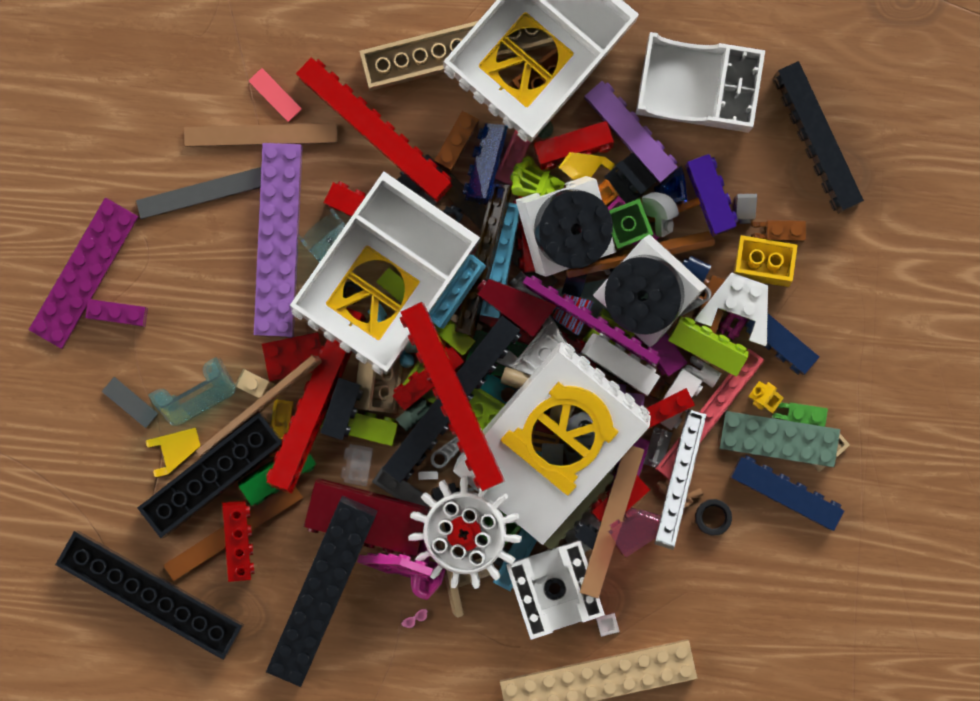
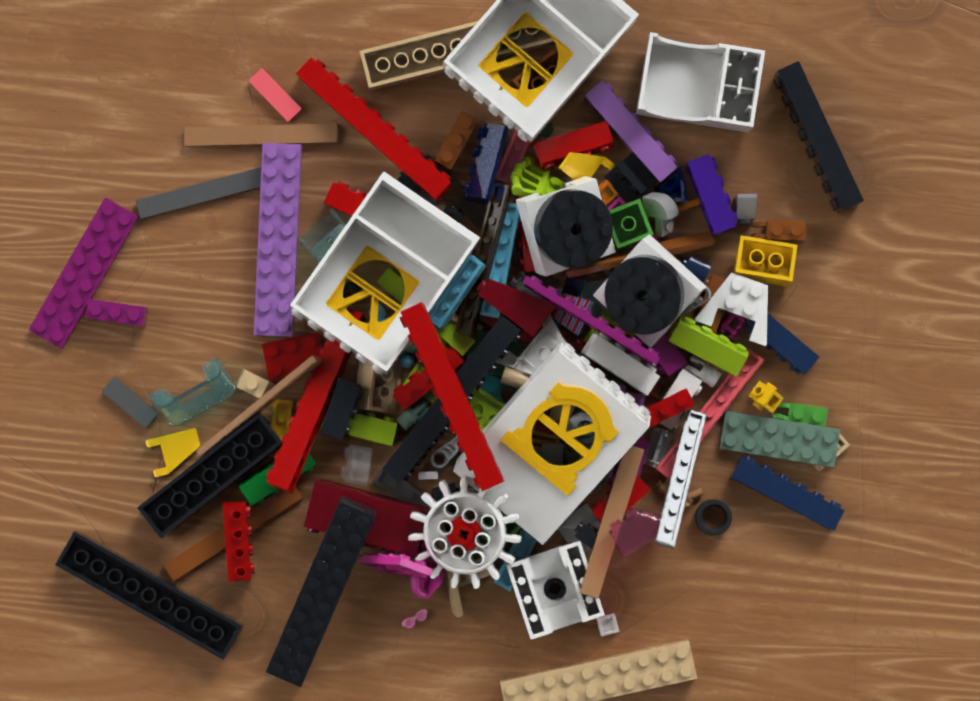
(576, 515): olive piece -> none

